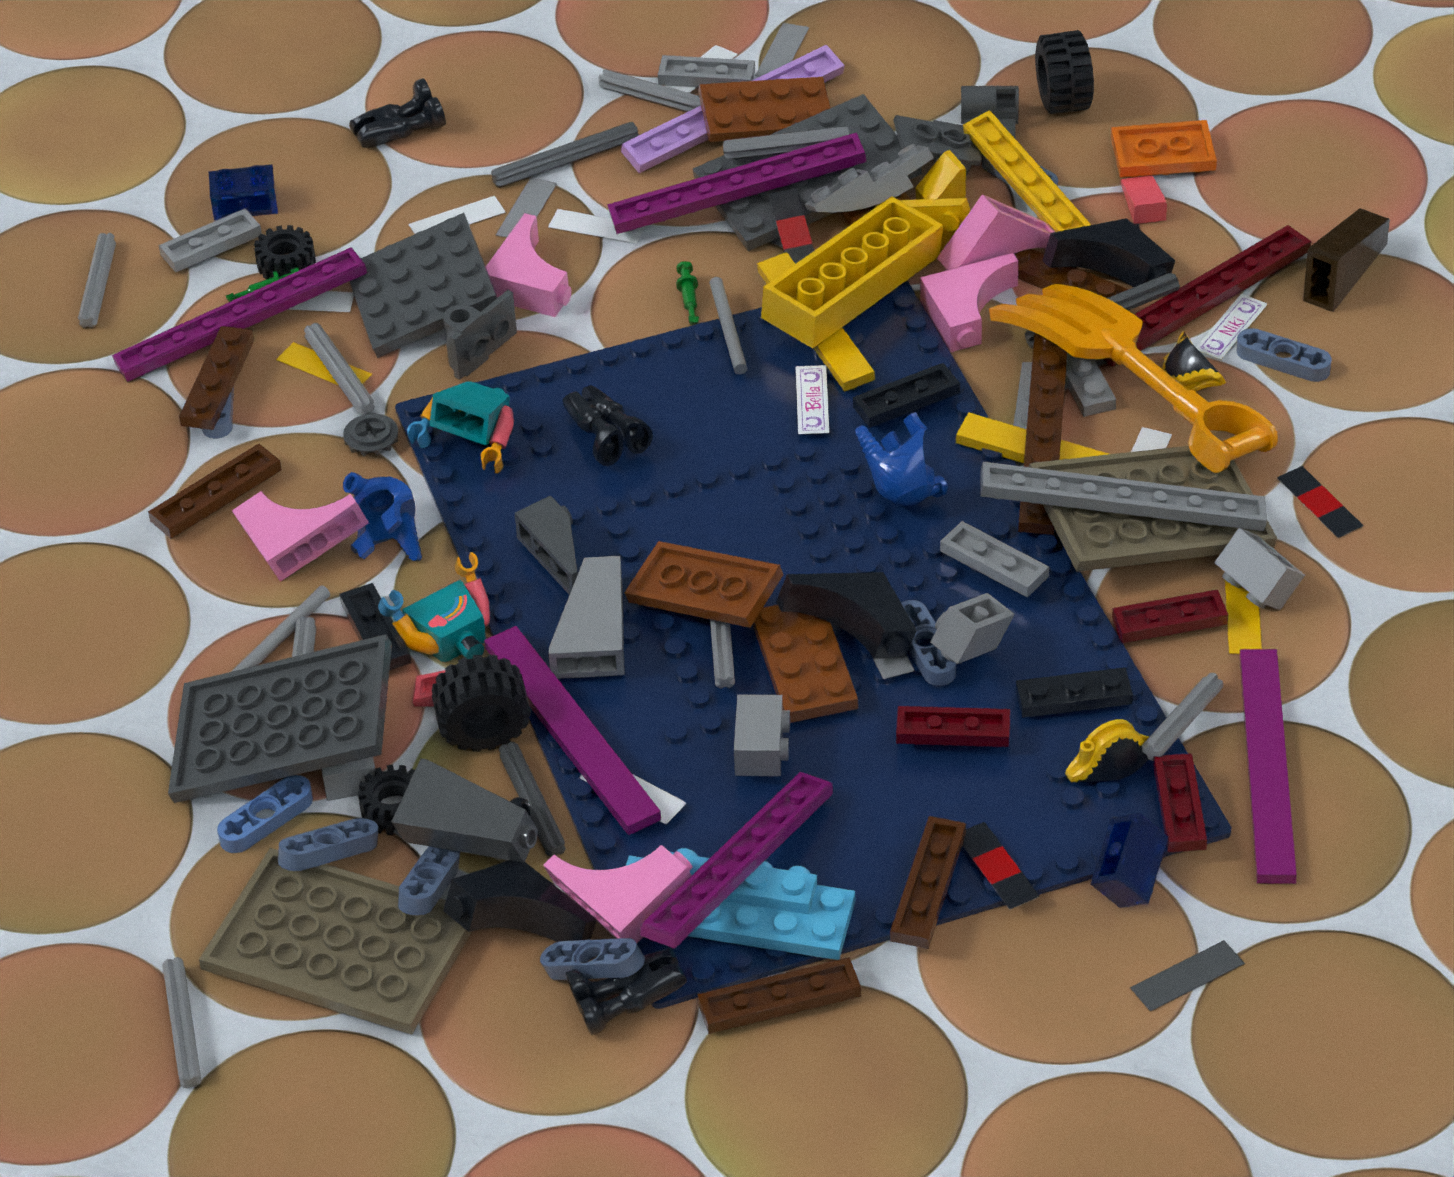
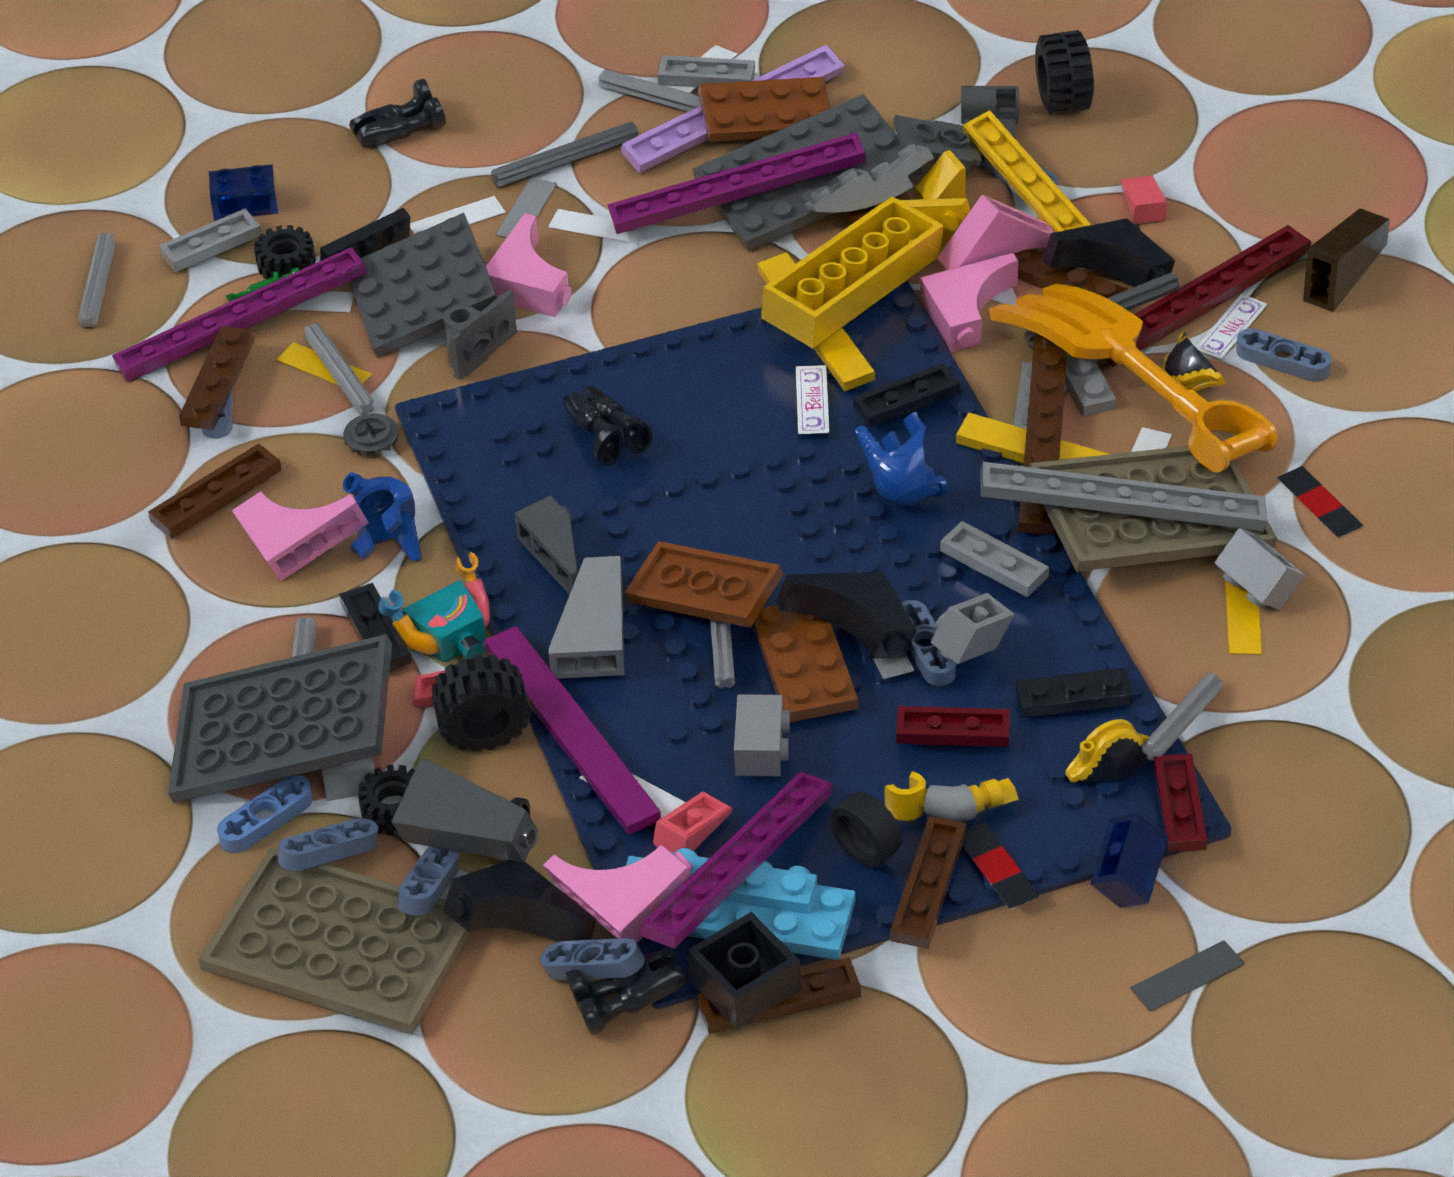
(181, 1023): light grey axle -> none
(274, 639): light grey bar -> none
(372, 236): none -> black plate
(471, 413): teal torso -> none
(527, 788): dark grey axle -> none
(687, 285): green piece -> none
(690, 823): none -> coral slope
(728, 325): light grey bar -> none
(744, 970): none -> black brick
(779, 142): light grey axle -> none
(782, 48): light grey sticker -> none
(791, 224): sticker -> none
(865, 829): none -> black tyre
(946, 802): none -> yellow piece
(1163, 148): orange plate -> none
(1170, 616): dark red plate -> none
(1267, 767): magenta tile -> none

